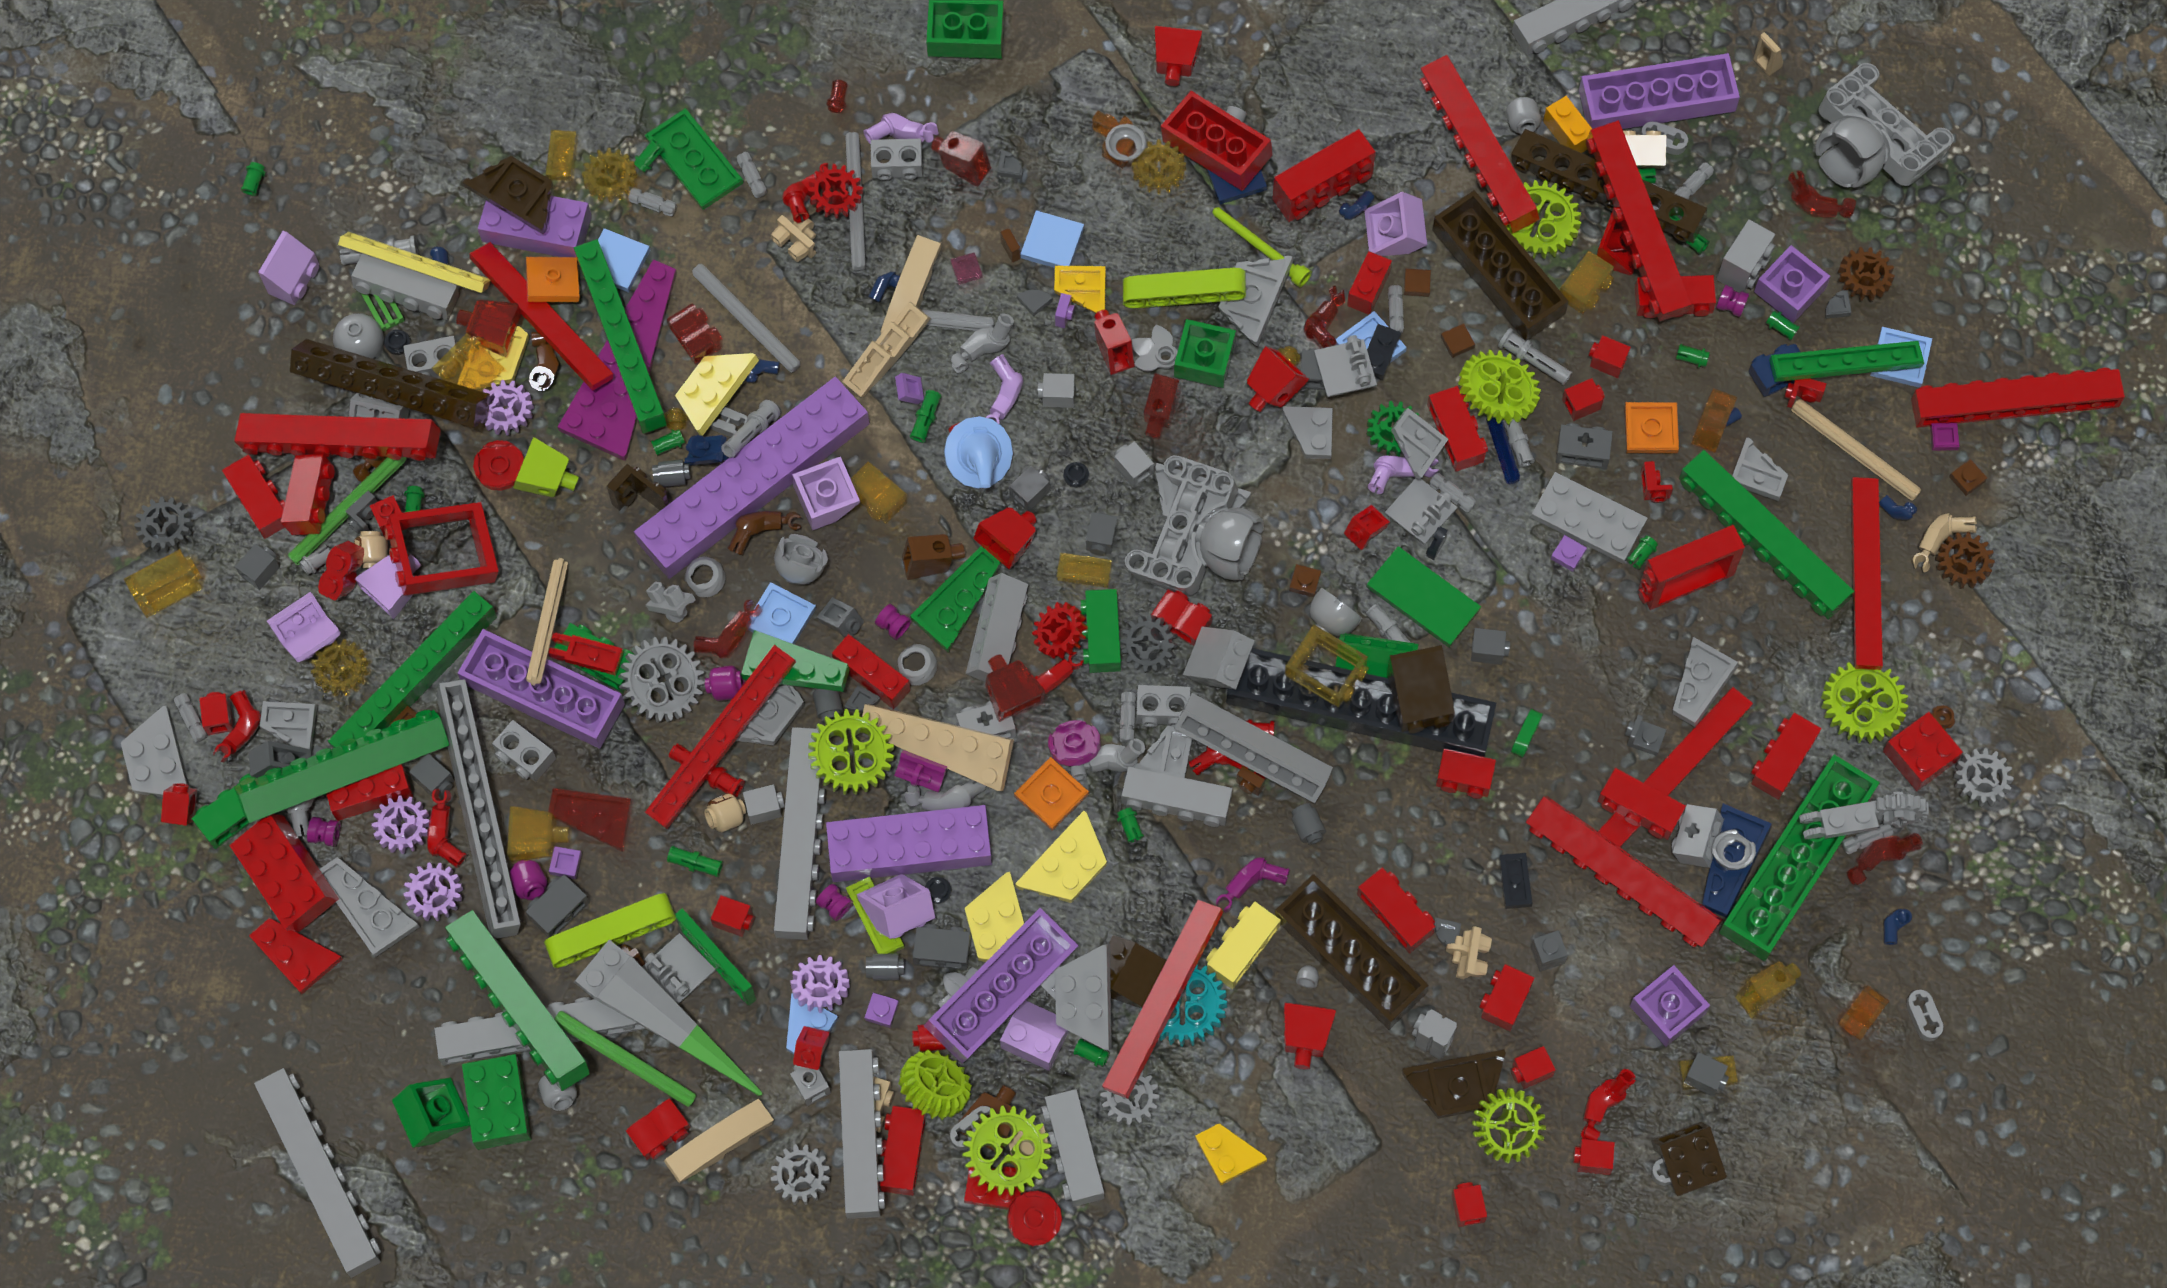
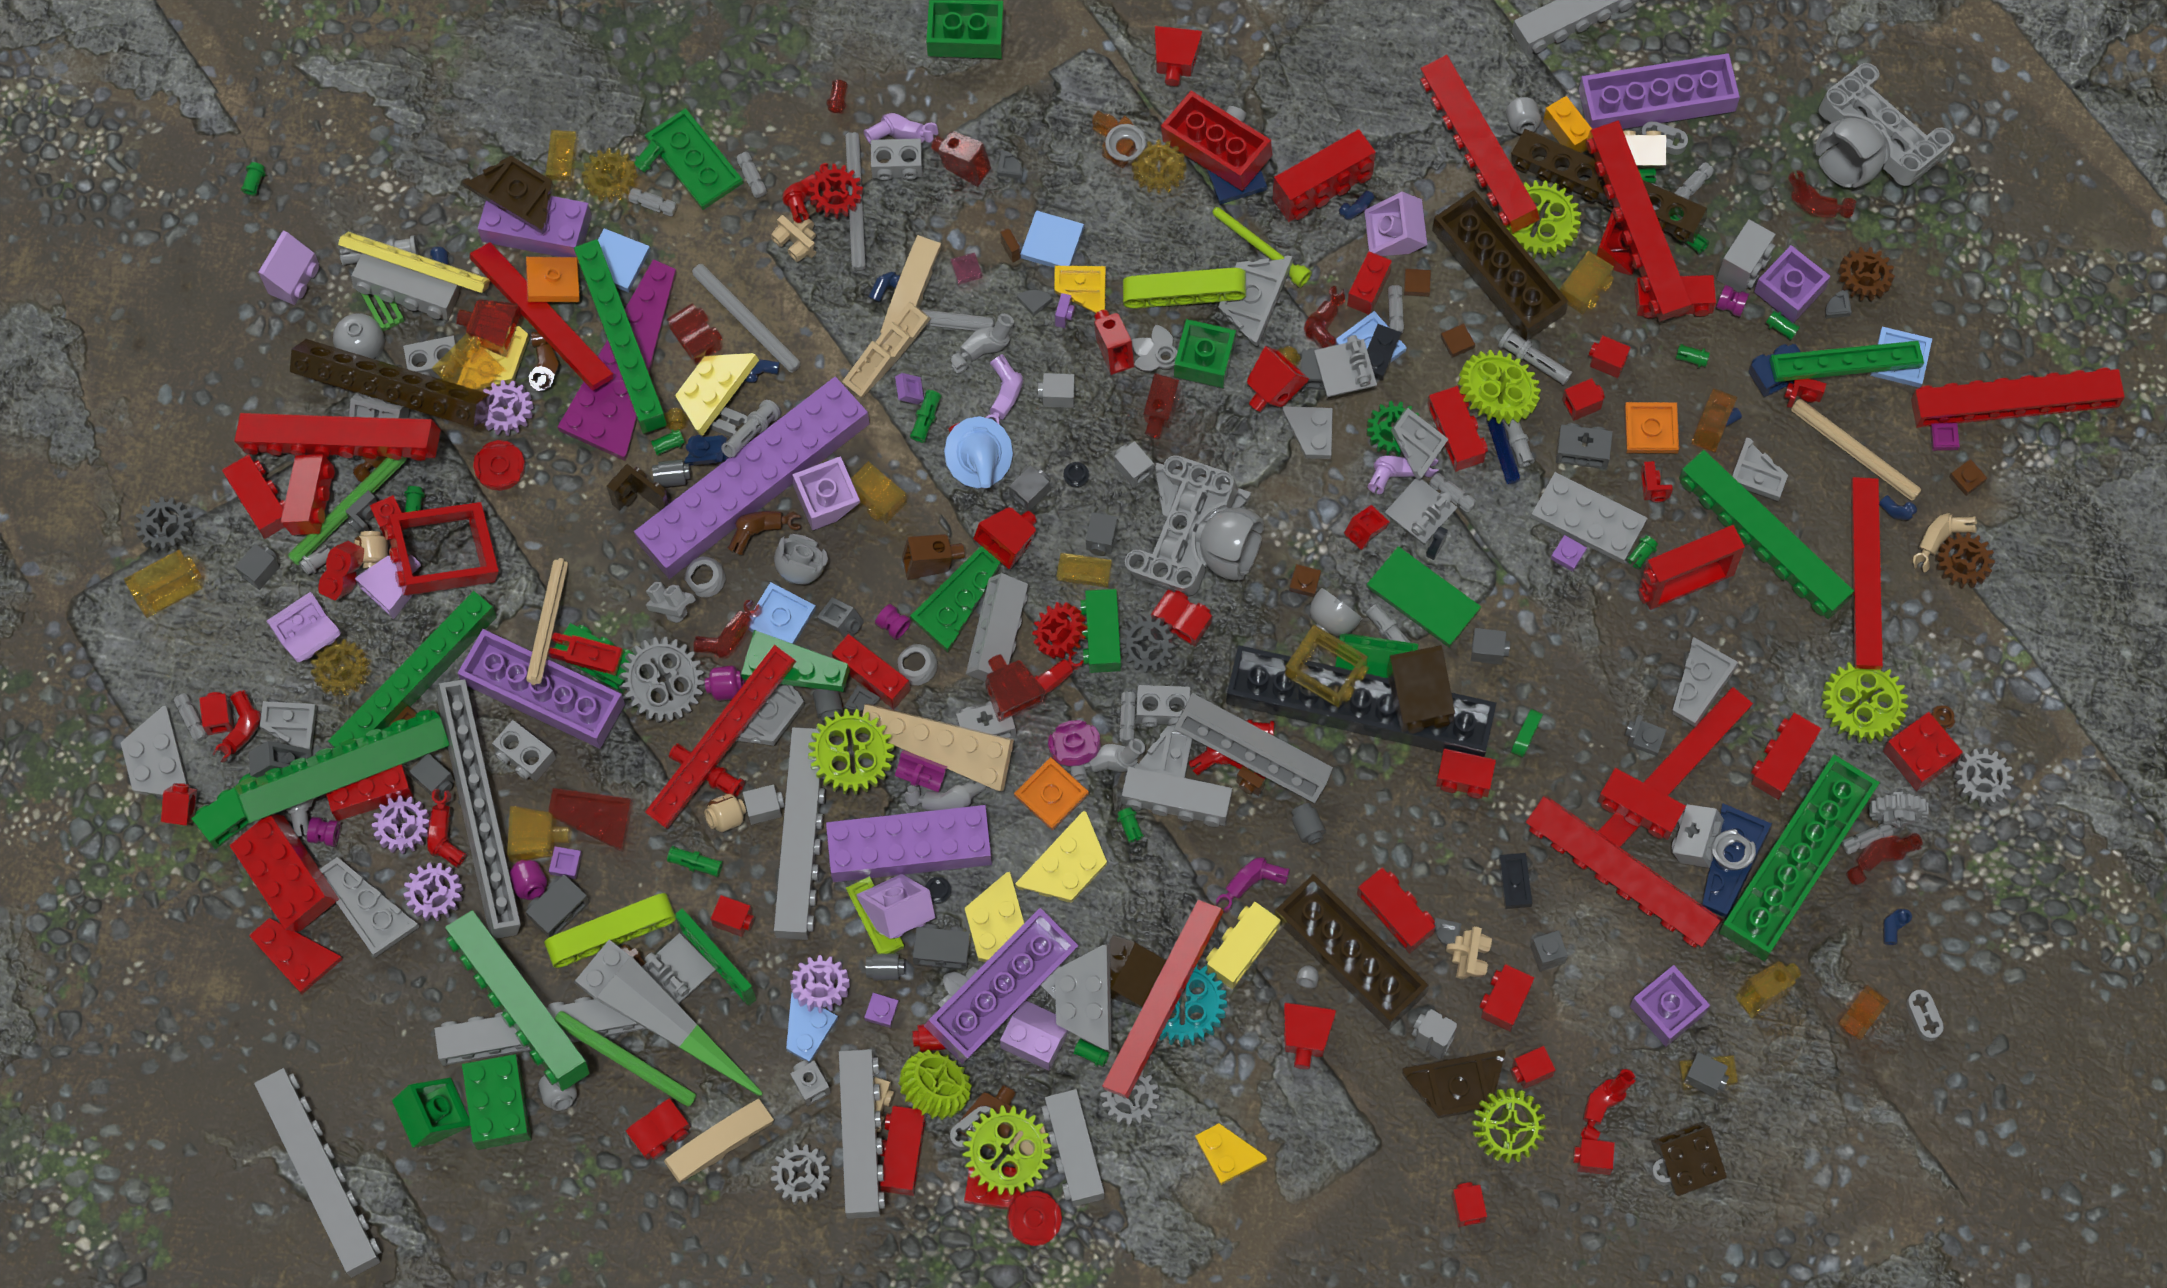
(396, 340): black plate -> none
(544, 471): lime torso -> none
(810, 1047): red bracket -> none
(834, 902): magenta wheel -> none
(1218, 657): light grey brick -> none
(1768, 55): tan slope -> none
(1841, 821): light grey hinge -> none

